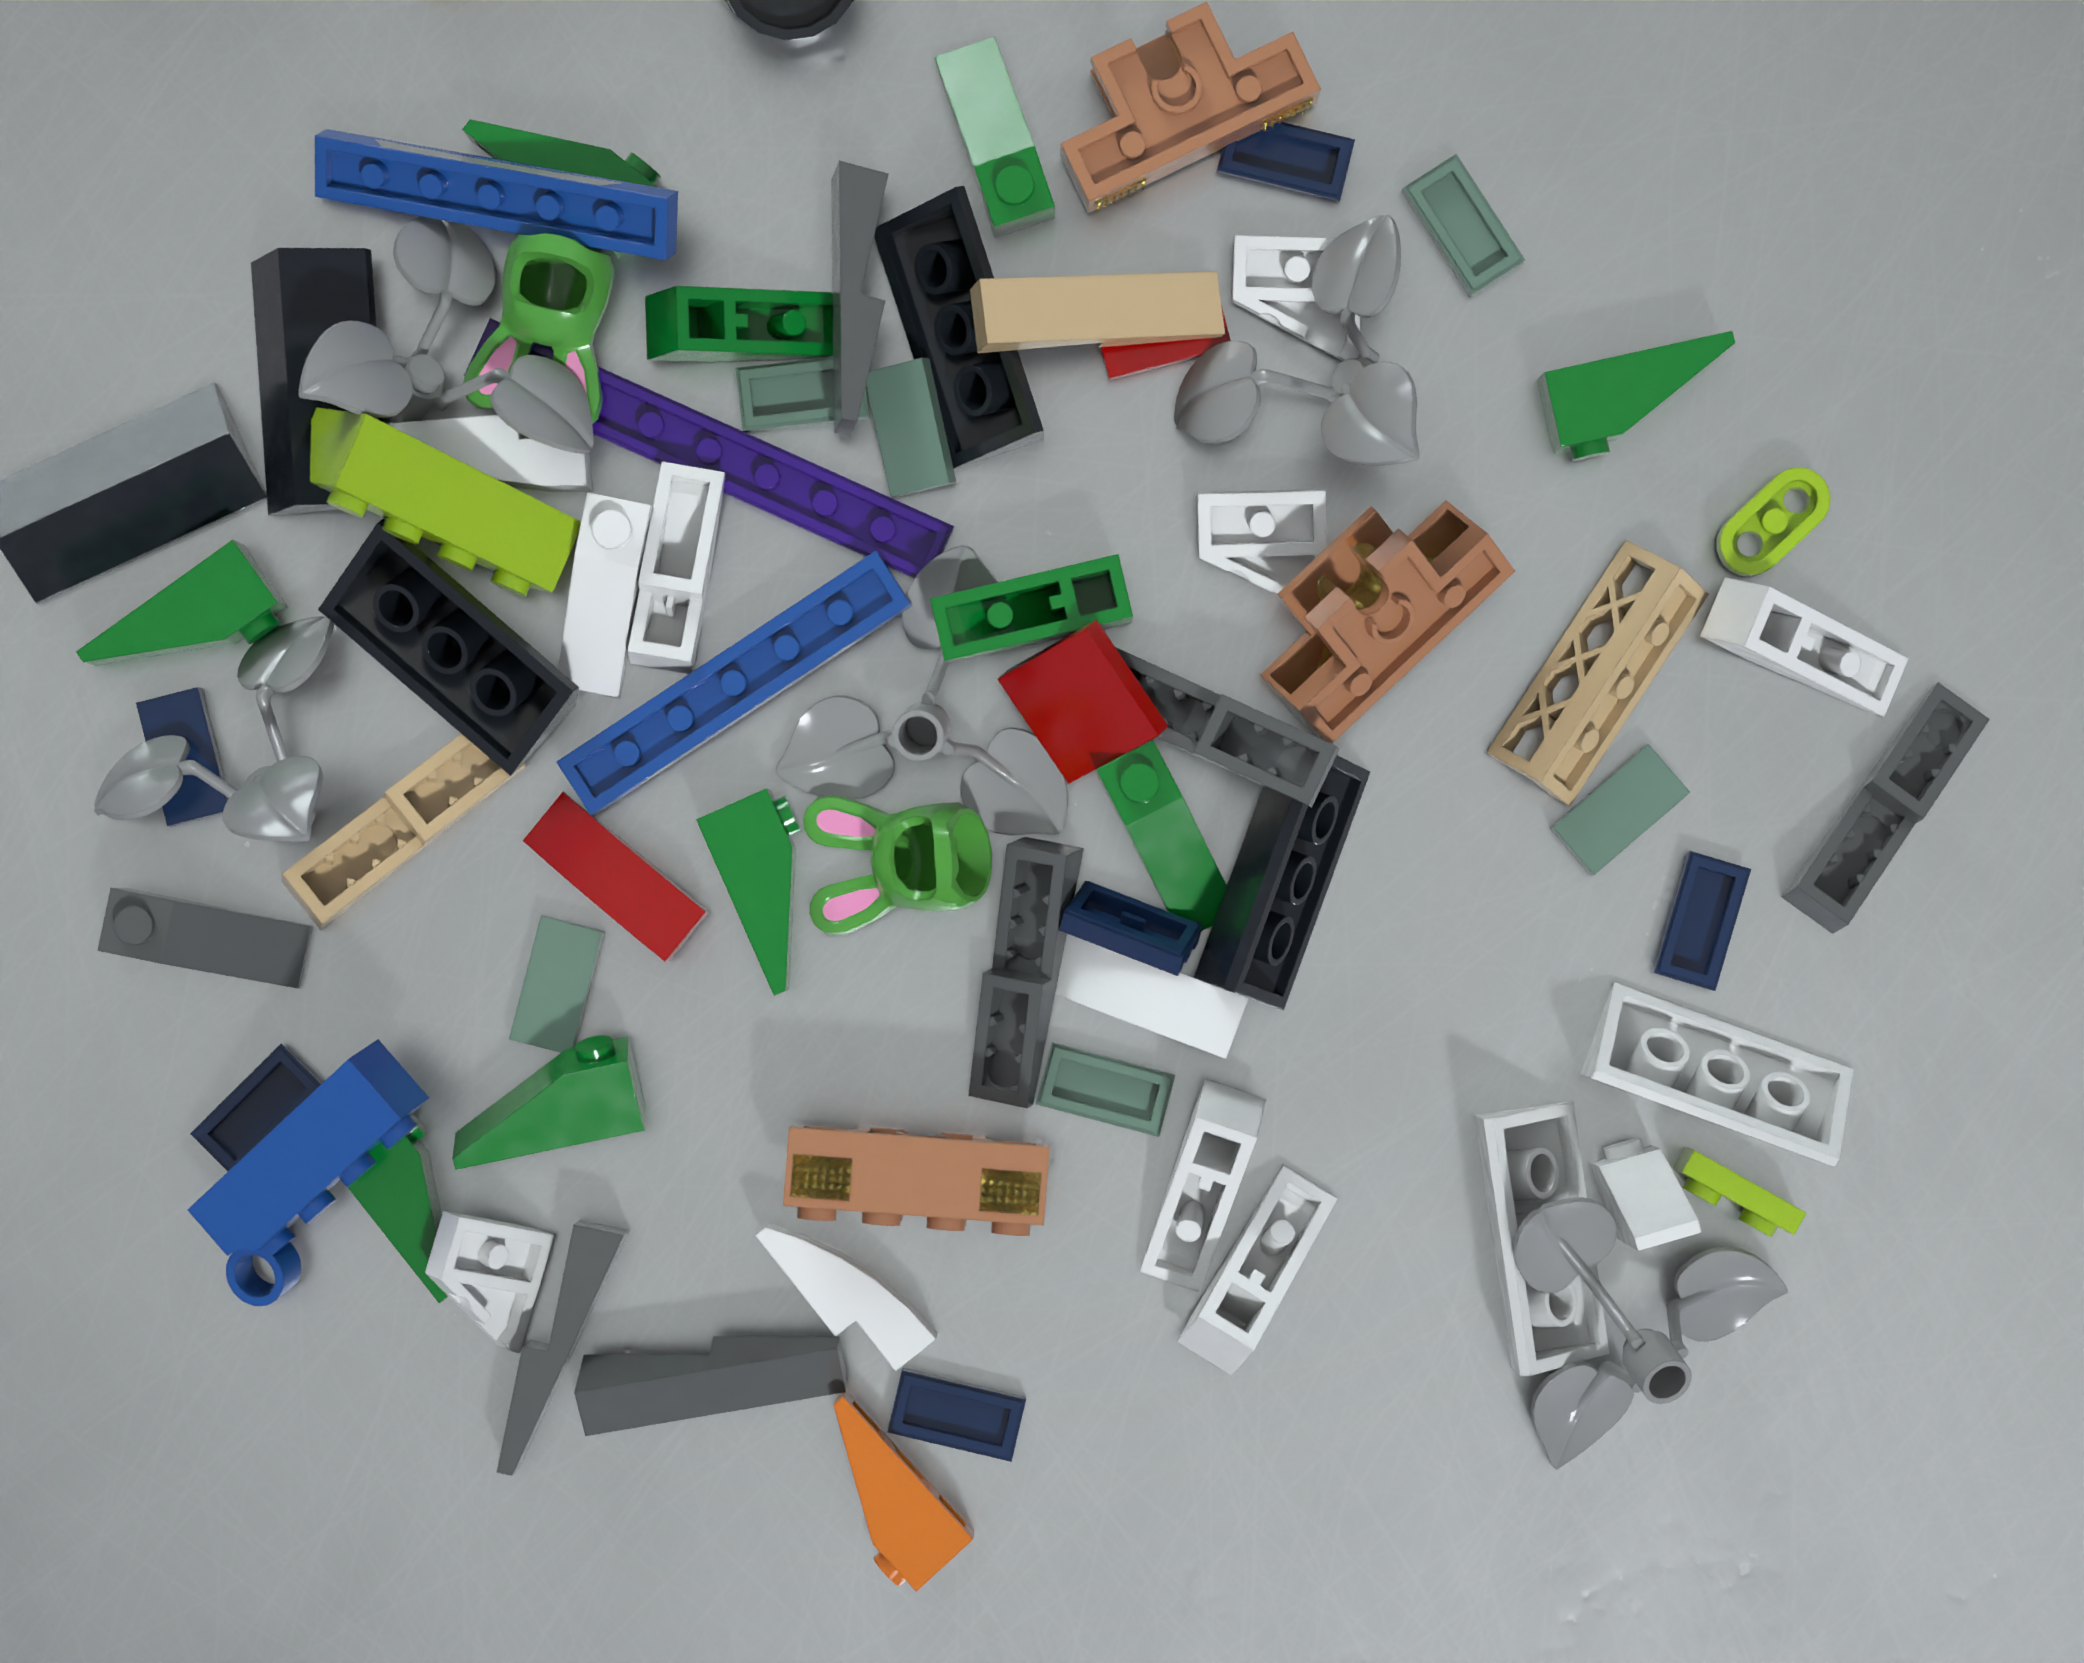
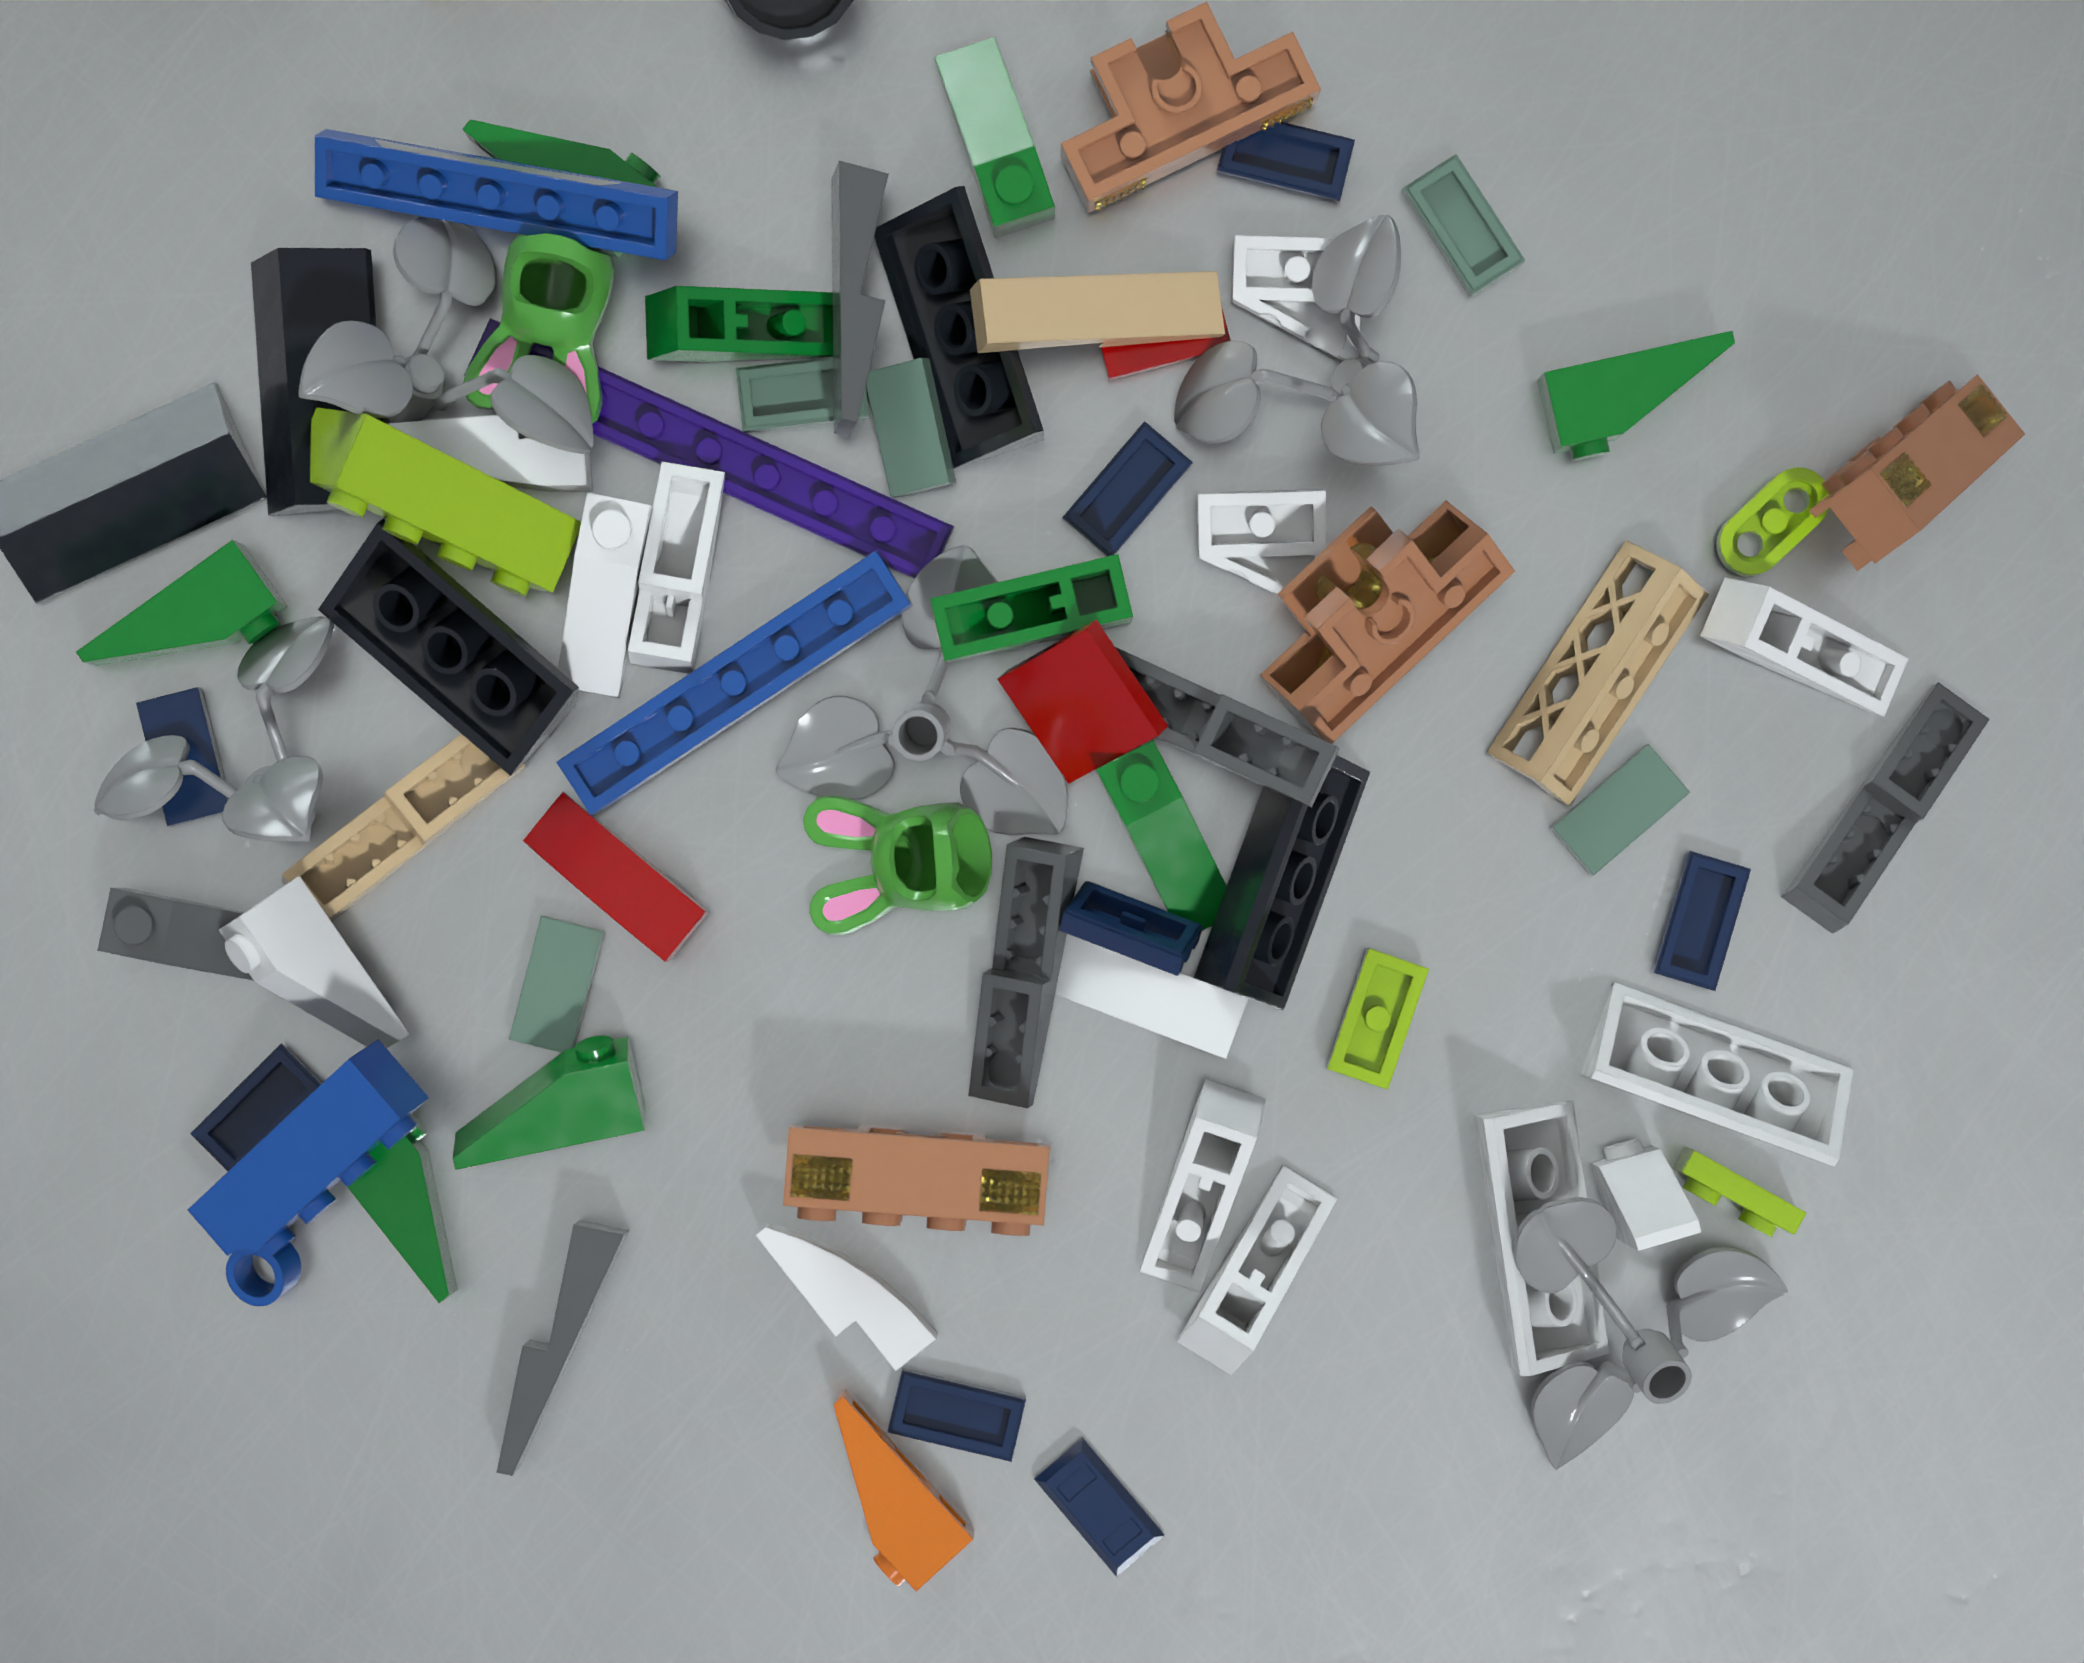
(303, 959): none -> white slope
(490, 1272): white wing -> none
(735, 1376): dark grey slope -> none
(758, 868): green slope -> none
(1099, 1507): none -> dark blue tile
(1105, 1089): sand green tile -> none
(1127, 490): none -> dark blue tile
(1377, 1018): none -> lime plate
(1917, 468): none -> nougat piece

